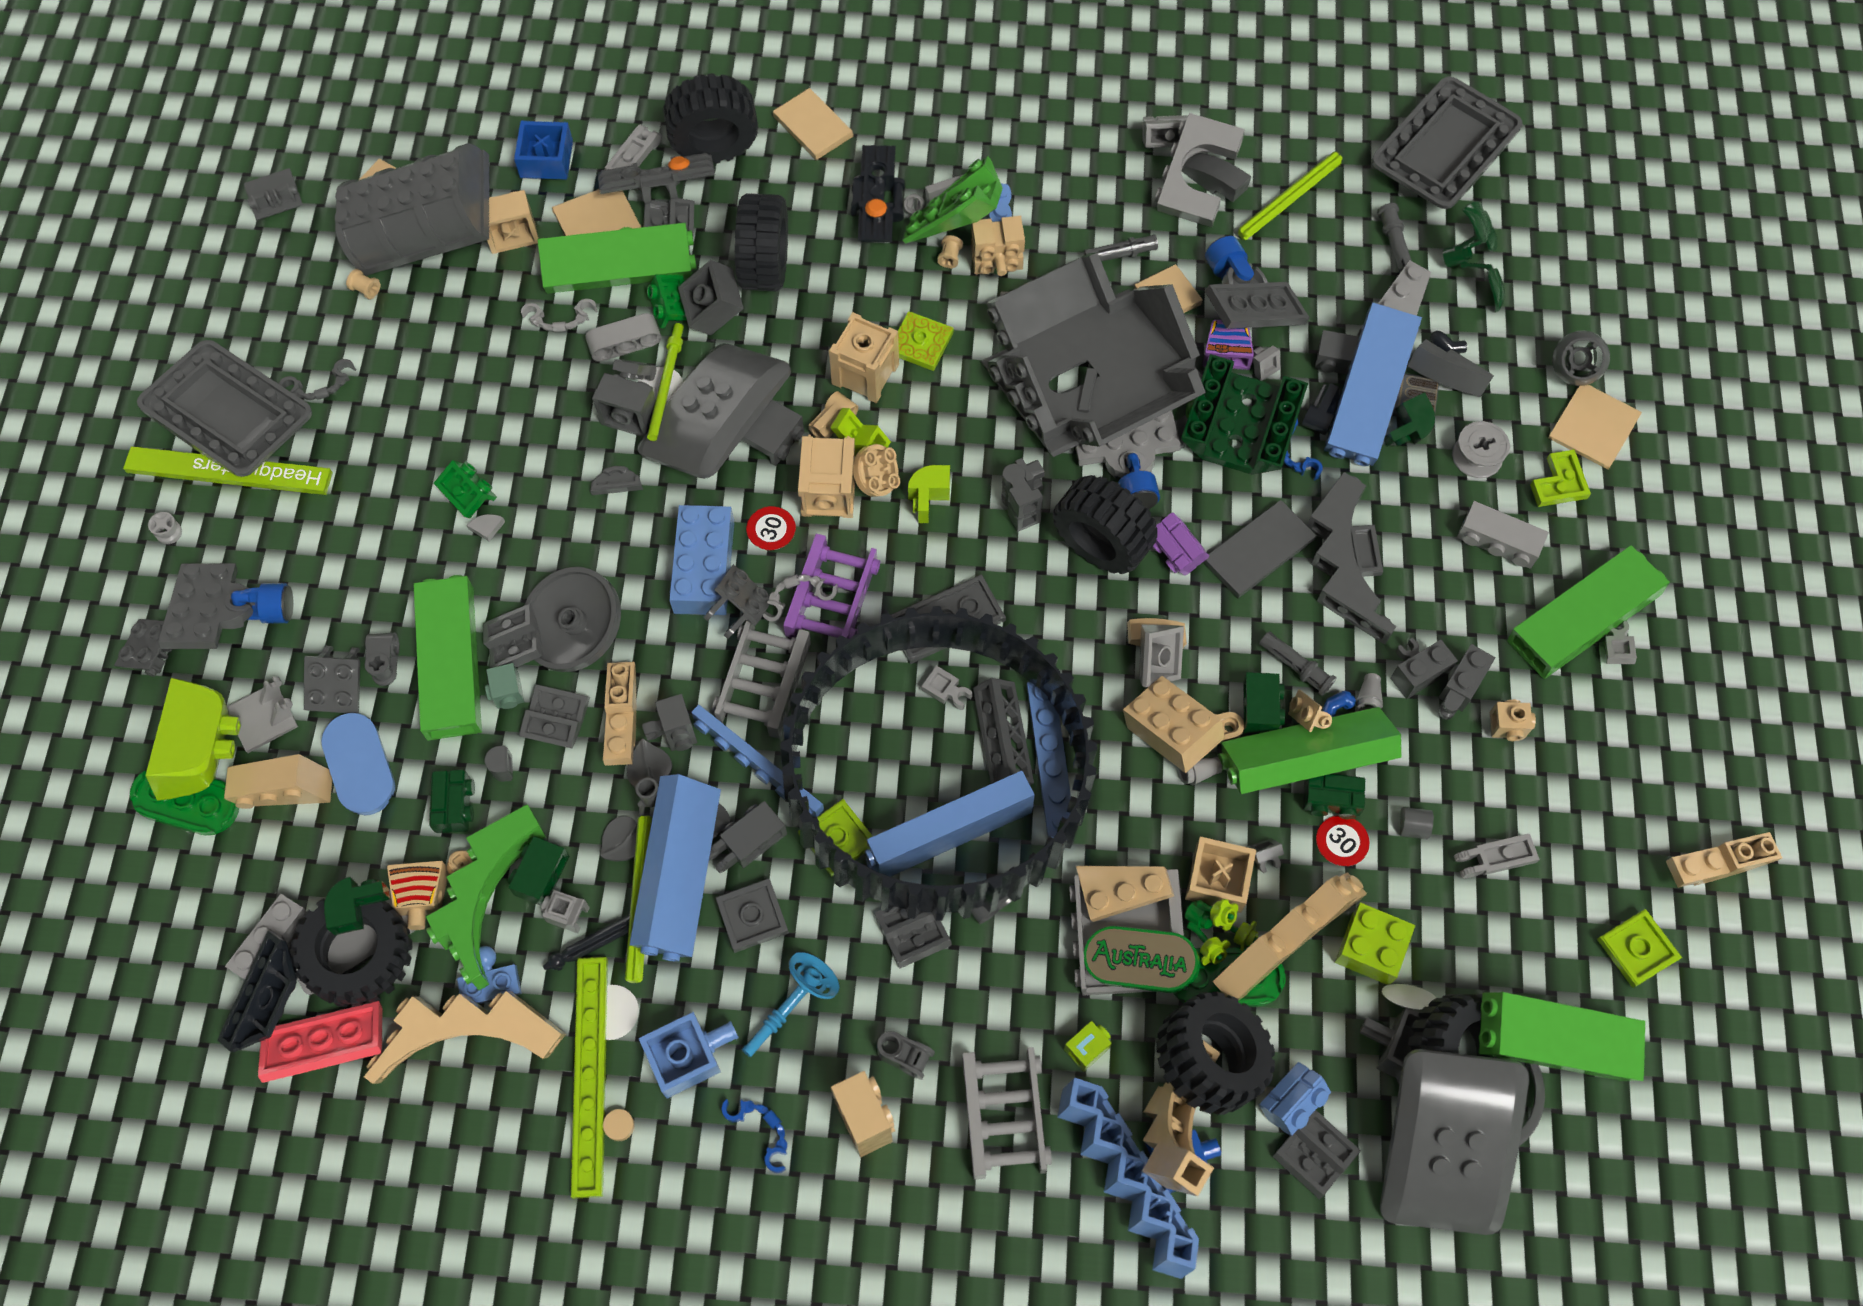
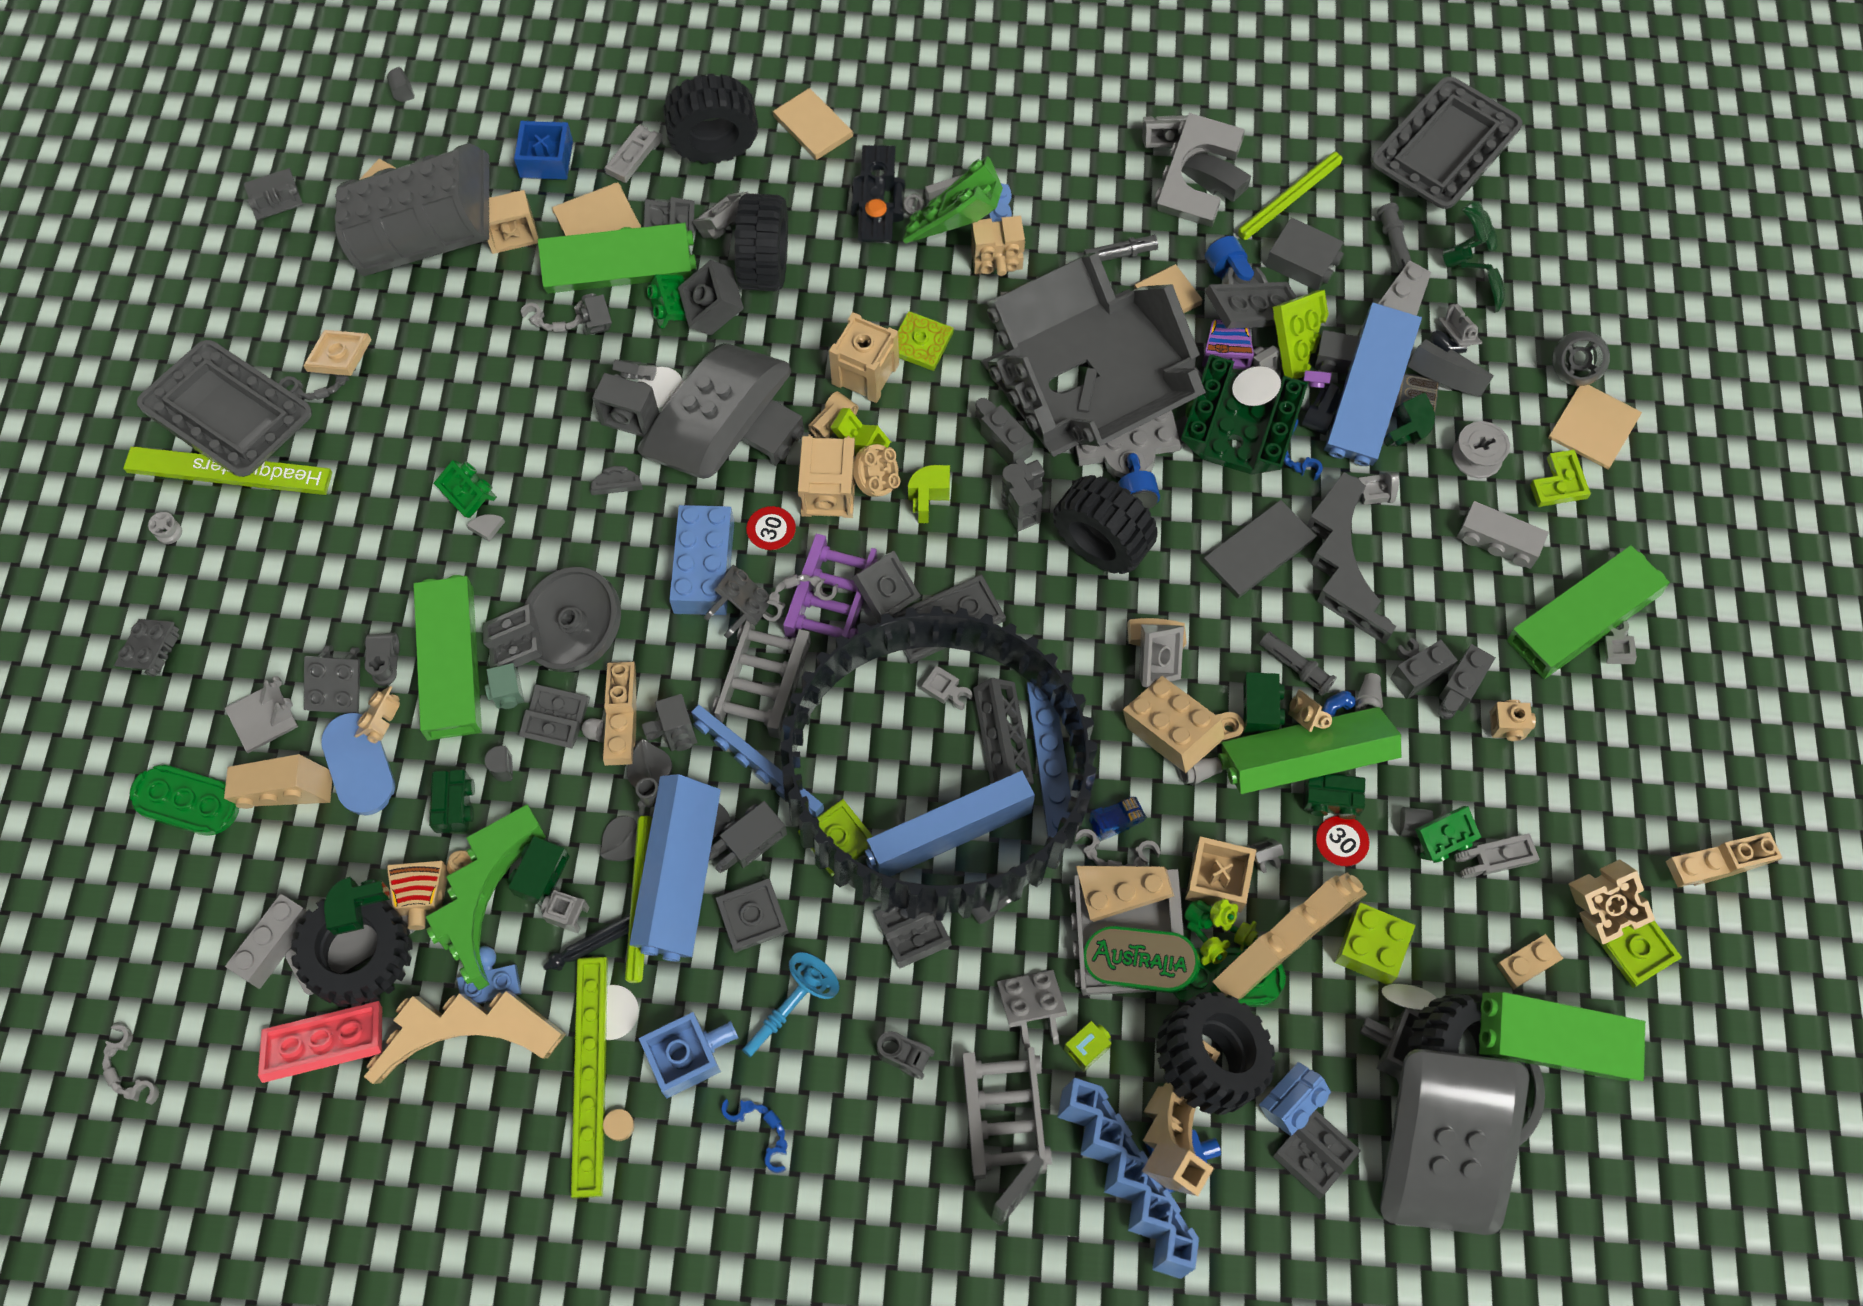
(112, 1077): none -> light grey piece
(190, 740): lime hips -> none
(210, 600): dark grey plate -> none
(261, 996): black wedge -> none
(337, 352): none -> tan tile
(363, 284): tan bush -> none
(371, 721): none -> tan hinge
(400, 85): none -> dark grey brick
(593, 728): none -> light grey hinge
(595, 314): none -> dark grey brick
(623, 337): light grey beam -> none
(673, 346): lime bar -> none
(678, 169): dark grey piece -> none
(719, 216): none -> light grey plate
(862, 1113): tan brick -> none
(886, 586): none -> dark grey plate
(949, 256): tan bush -> none
(1003, 432): none -> dark grey hinge
(1017, 1190): none -> dark grey tile
(1032, 999): none -> light grey plate
(1091, 852): none -> light grey piece
(1116, 818): none -> clear blue leg
(1179, 545): medium lavender brick -> none
(1256, 386): none -> white sticker
(1298, 330): none -> lime plate
(1305, 254): none -> dark grey brick
(1317, 378): none -> medium lavender plate
(1366, 550): dark grey tile -> none
(1380, 488): none -> light grey tile
(1448, 833): none -> green bracket
(1460, 326): none -> light grey hinge
(1529, 961): none -> tan plate
(1611, 901): none -> tan brick

